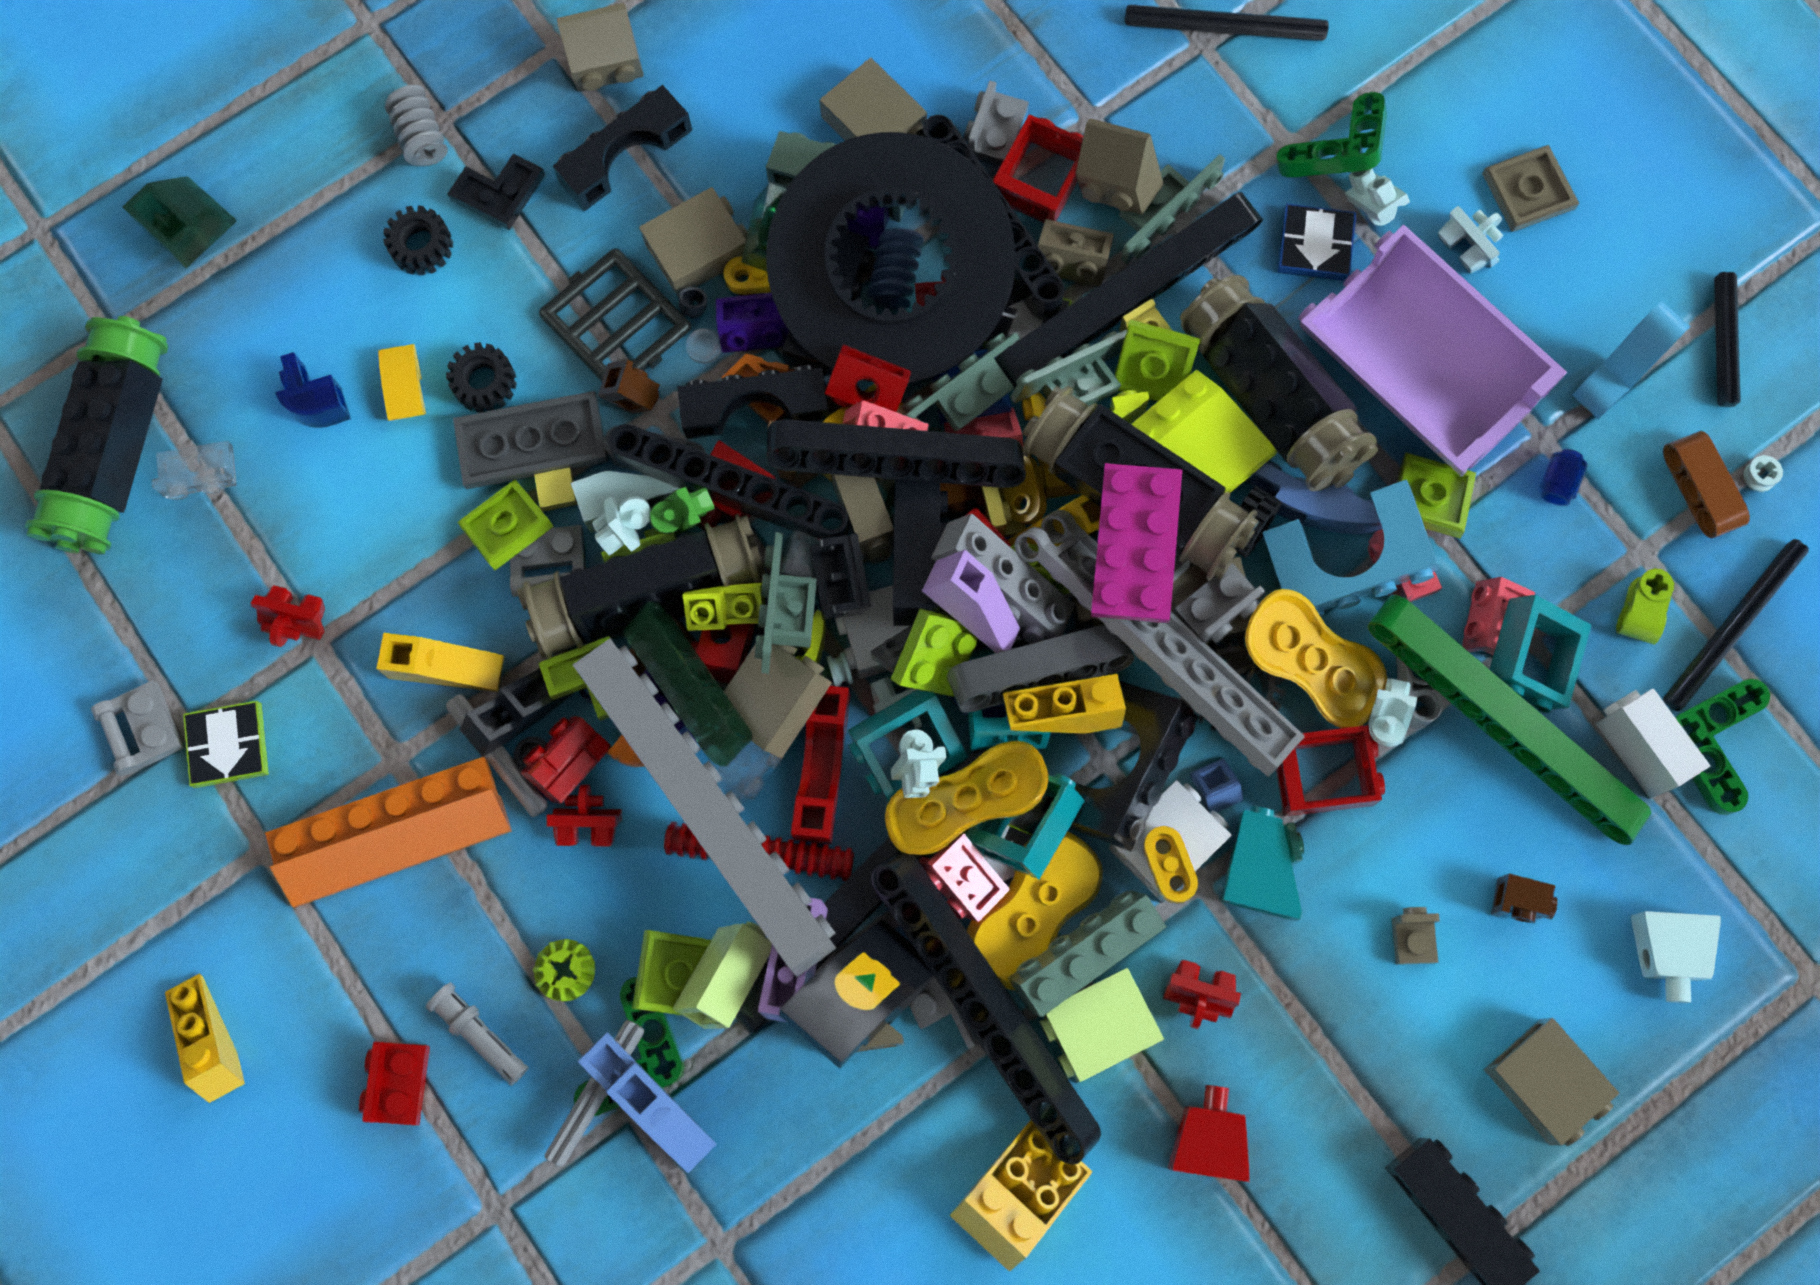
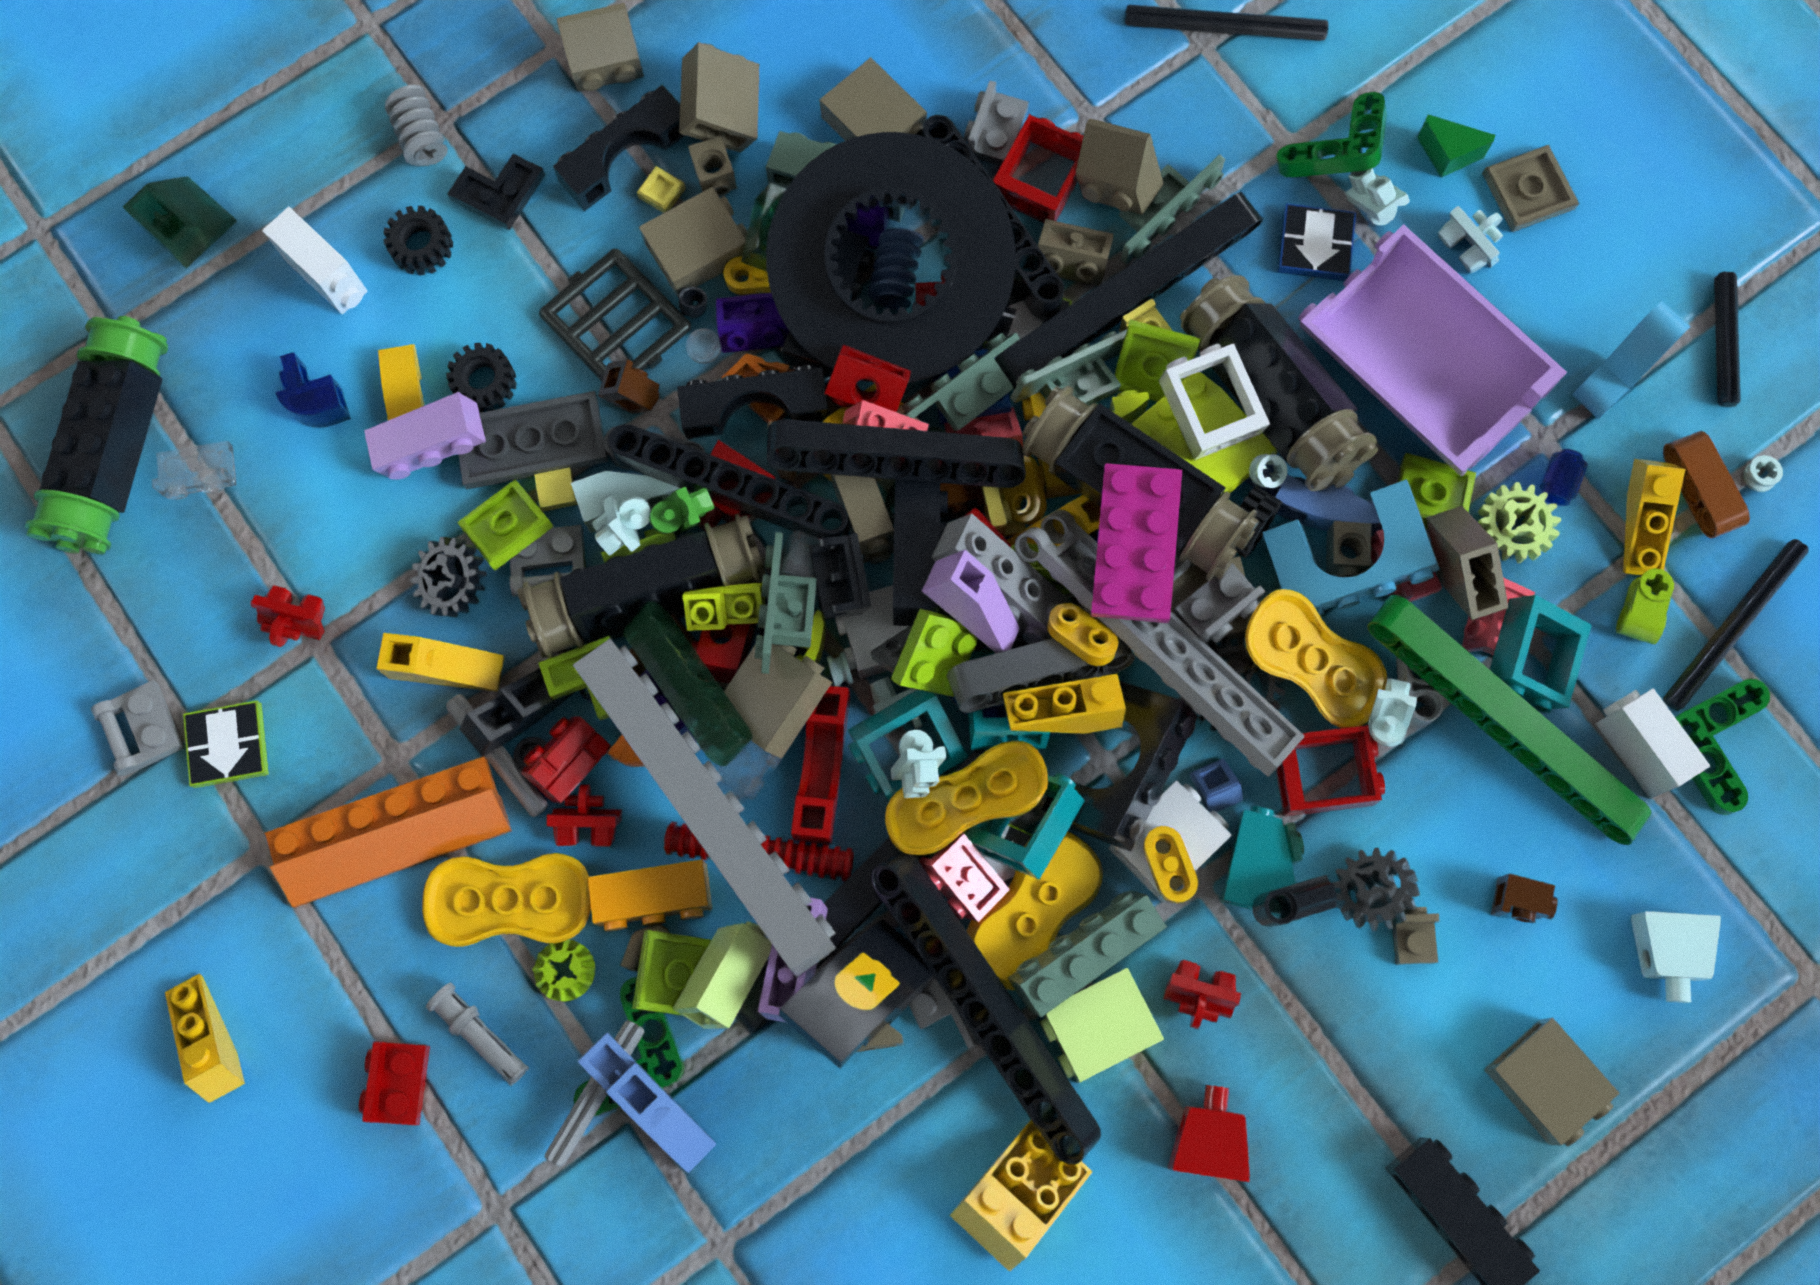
(315, 260): none -> white brick
(425, 436): none -> lavender brick
(448, 577): none -> black gear
(535, 899): none -> yellow plate
(632, 954): none -> dark tan arm
(650, 895): none -> light orange brick
(661, 190): none -> light yellow tile
(711, 155): none -> dark tan brick
(719, 97): none -> dark tan brick
(1080, 634): none -> yellow plate
(1229, 435): none -> white window
(1257, 466): none -> light aqua bush
(1296, 901): none -> black piece
(1355, 536): none -> dark tan brick
(1375, 889): none -> dark grey gear
(1452, 144): none -> green slope
(1467, 562): none -> dark tan brick
(1532, 534): none -> yellowish green gear
(1650, 514): none -> yellow slope

